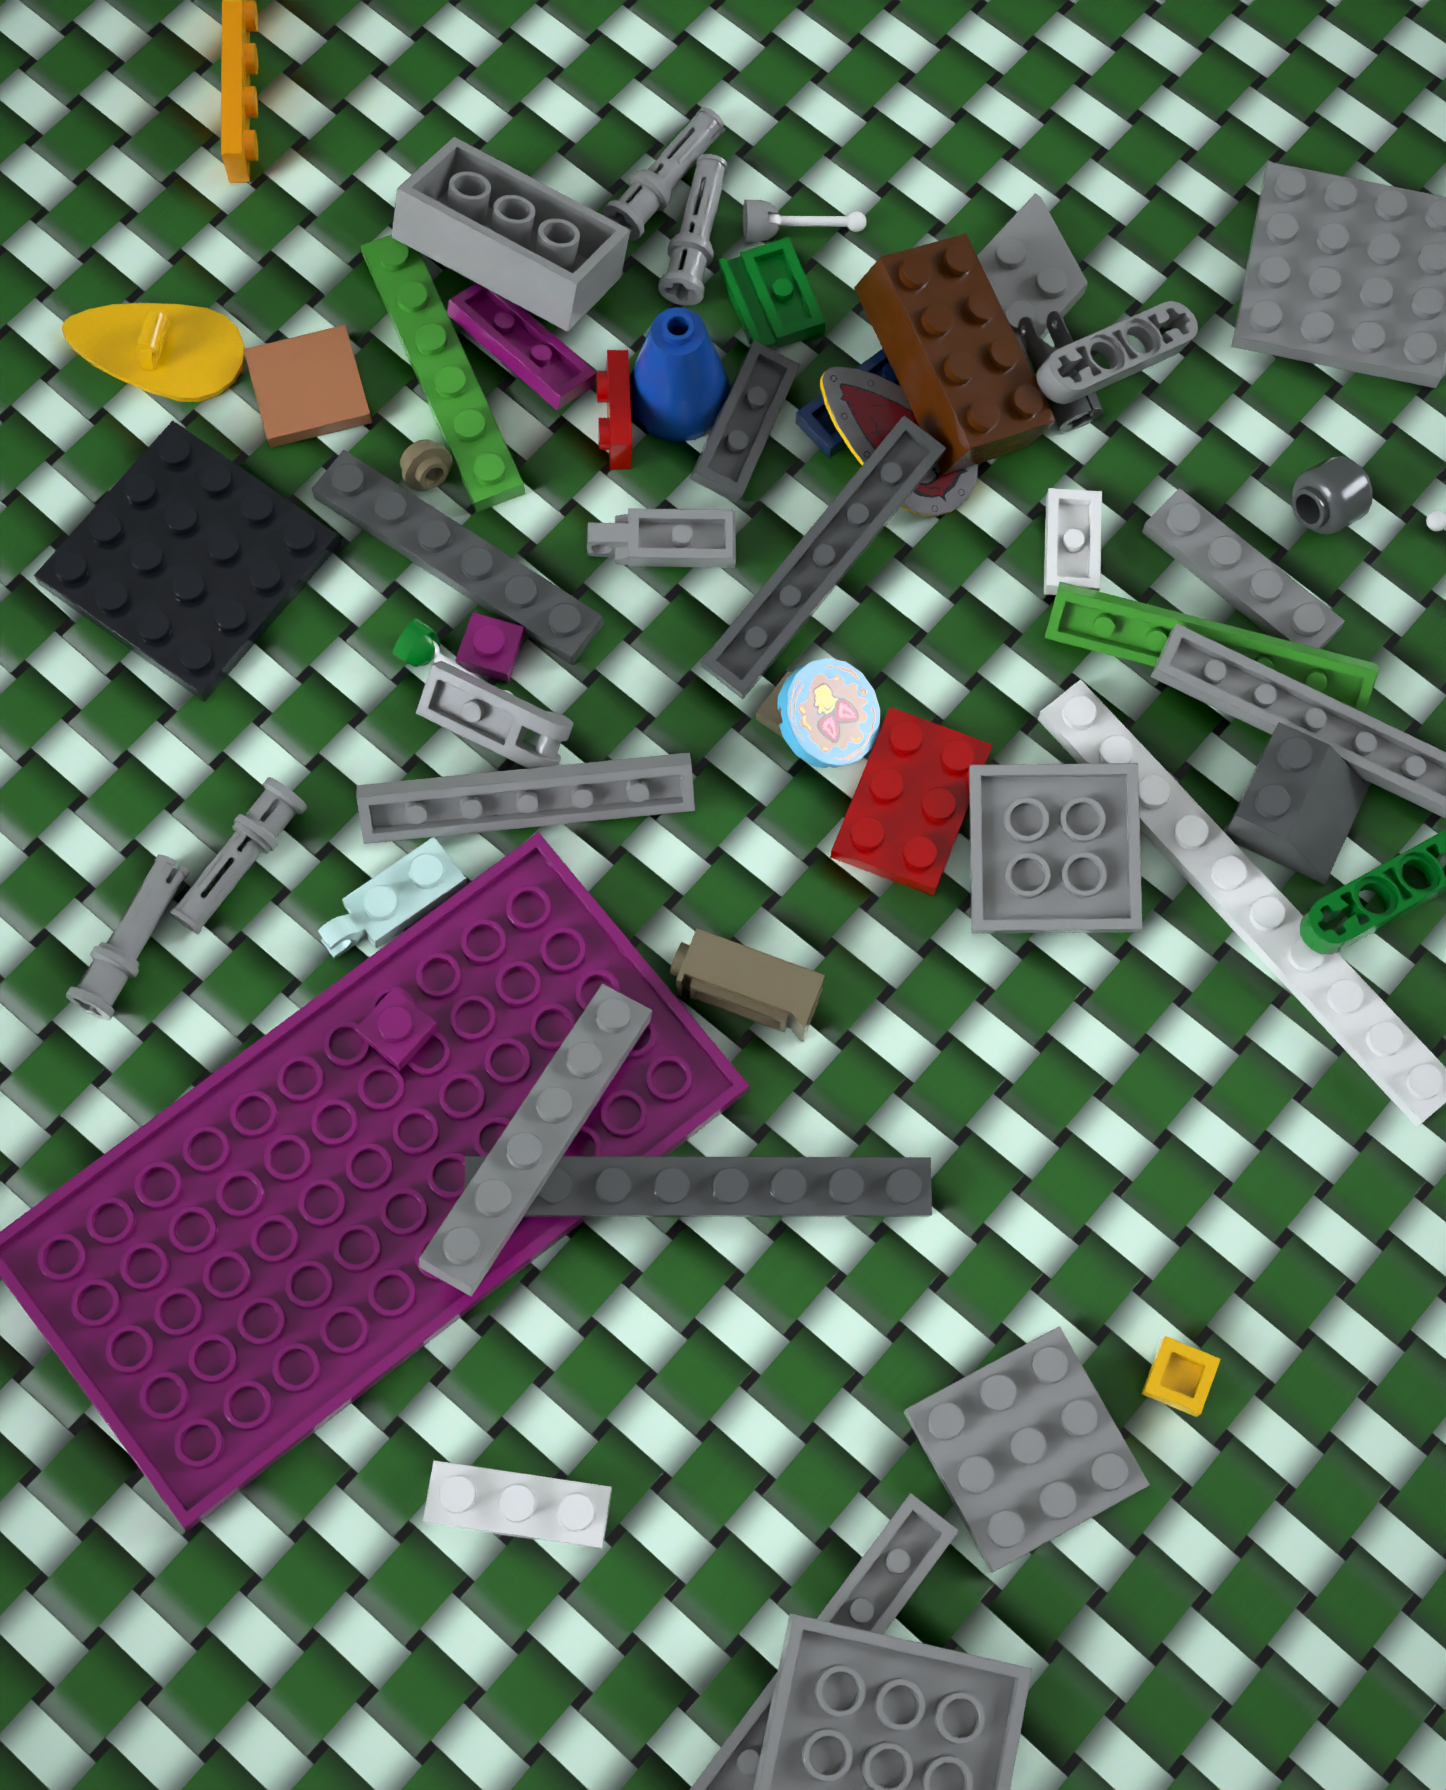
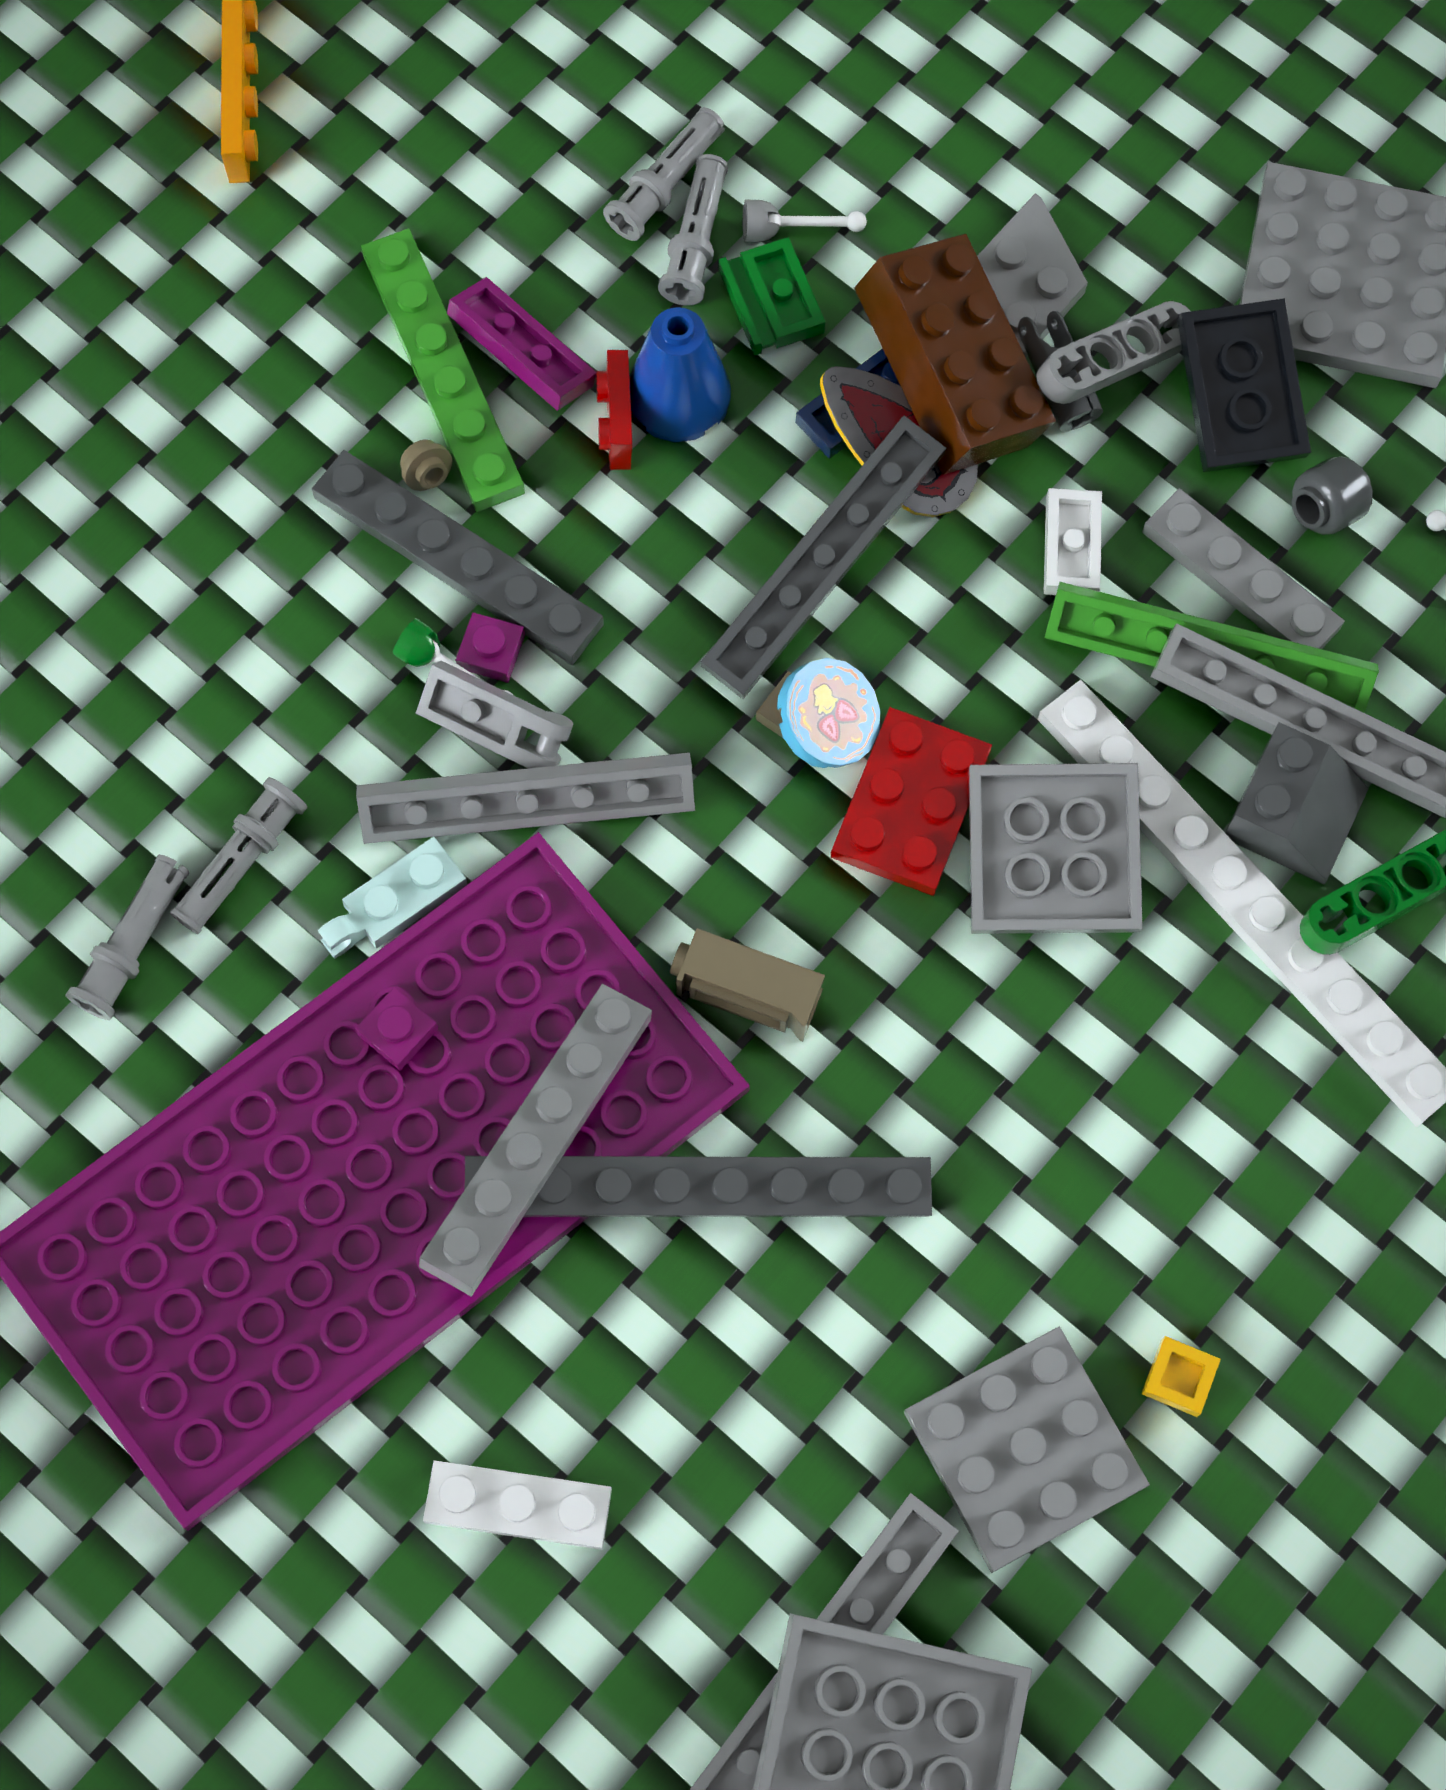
(160, 347): yellow shield -> none
(188, 560): black plate -> none
(307, 386): nougat tile -> none
(510, 233): light grey brick -> none
(667, 538): light grey hinge -> none
(744, 421): dark grey plate -> none
(1243, 385): none -> black plate

